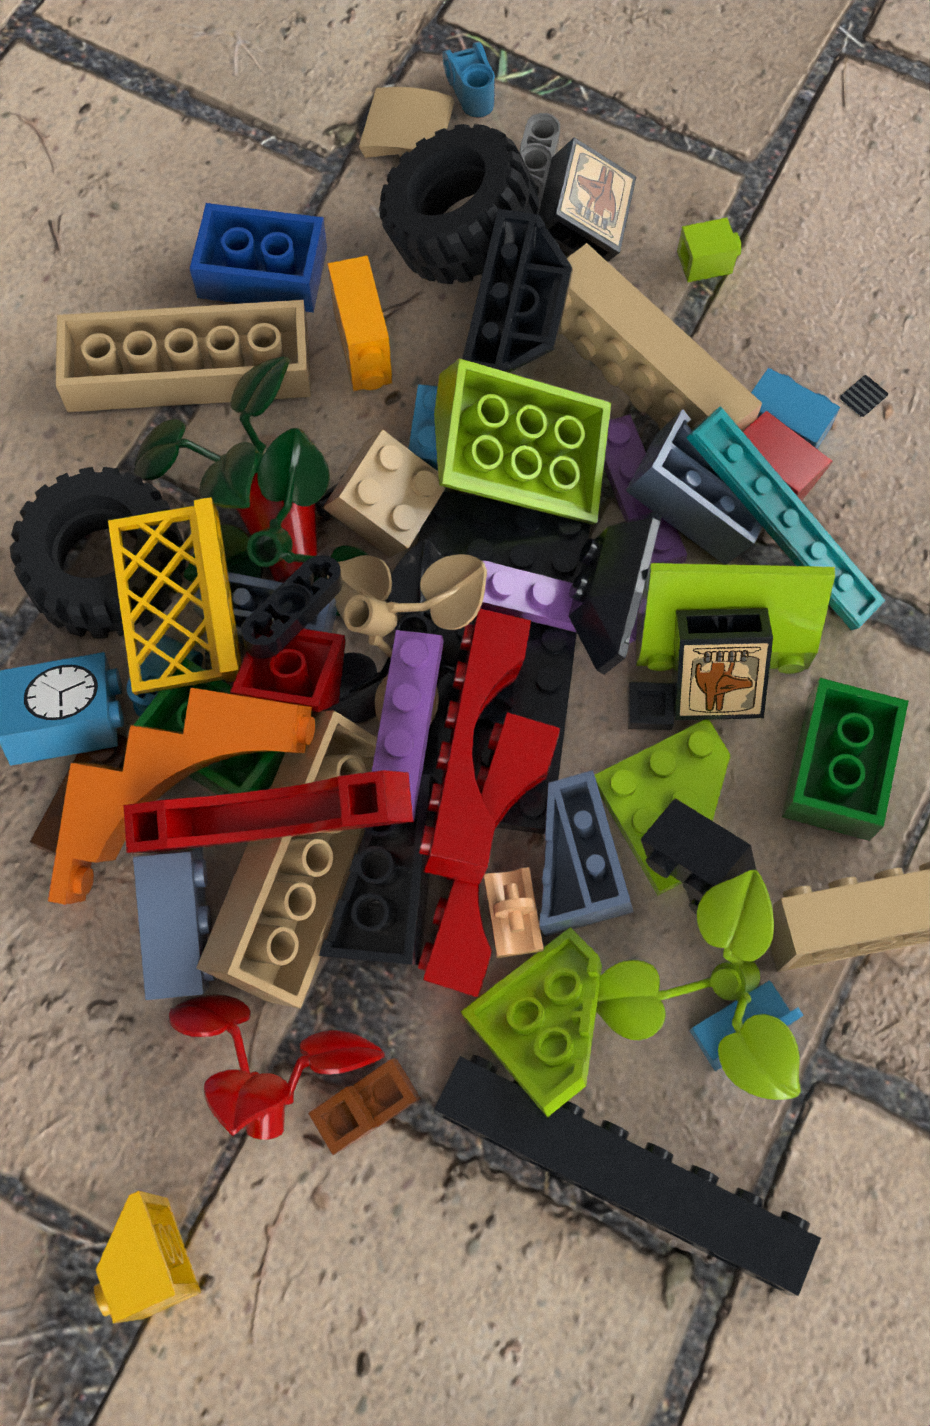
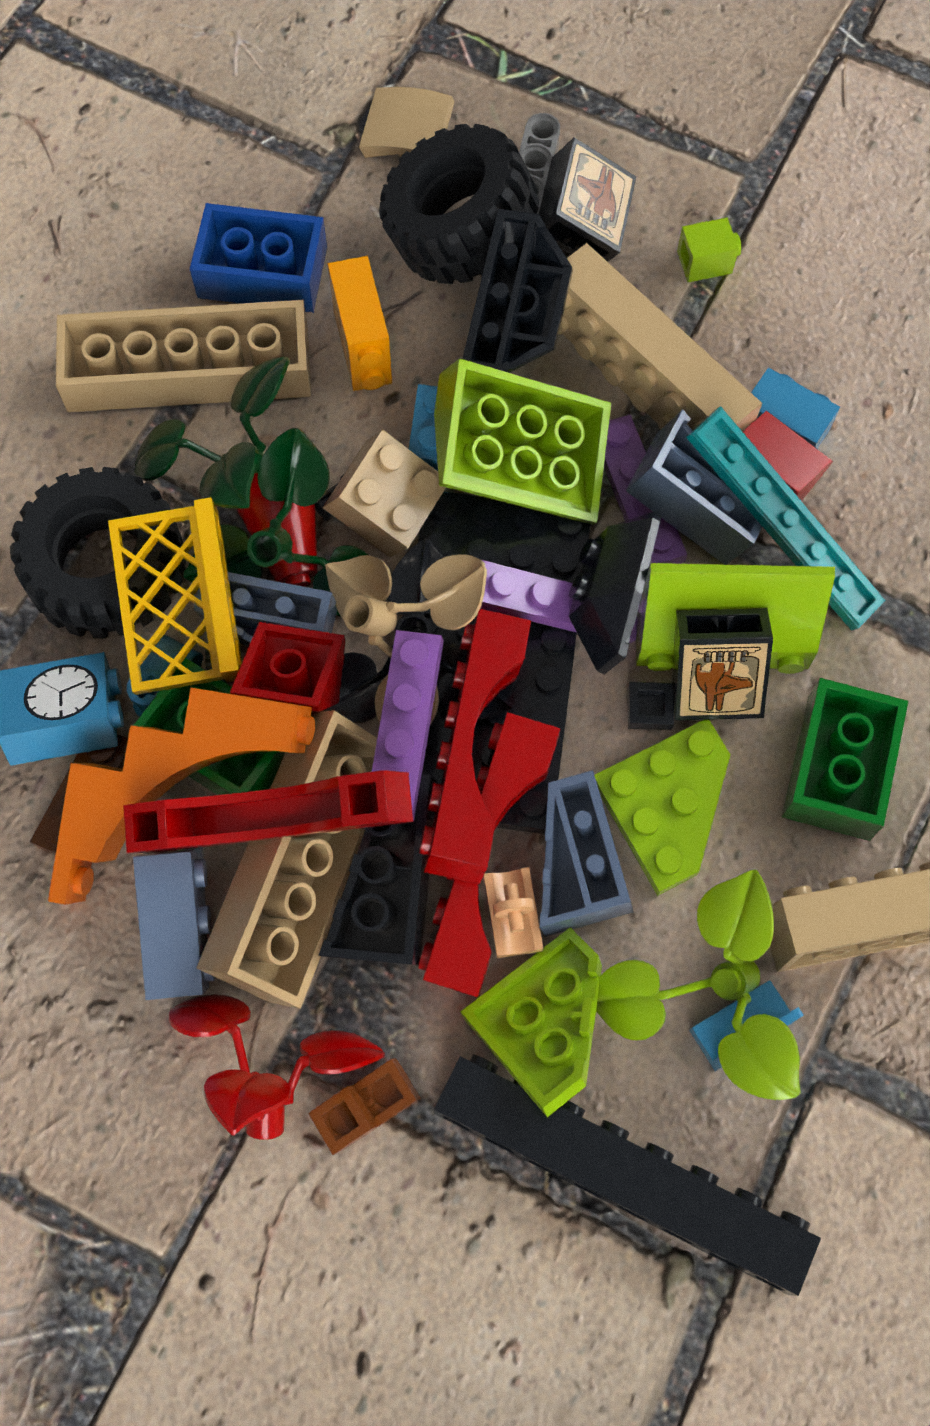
(144, 1262): yellow slope -> none
(290, 624): black beam -> none
(471, 79): dark azure piece -> none
(695, 851): black brick -> none
(864, 396): sticker -> none

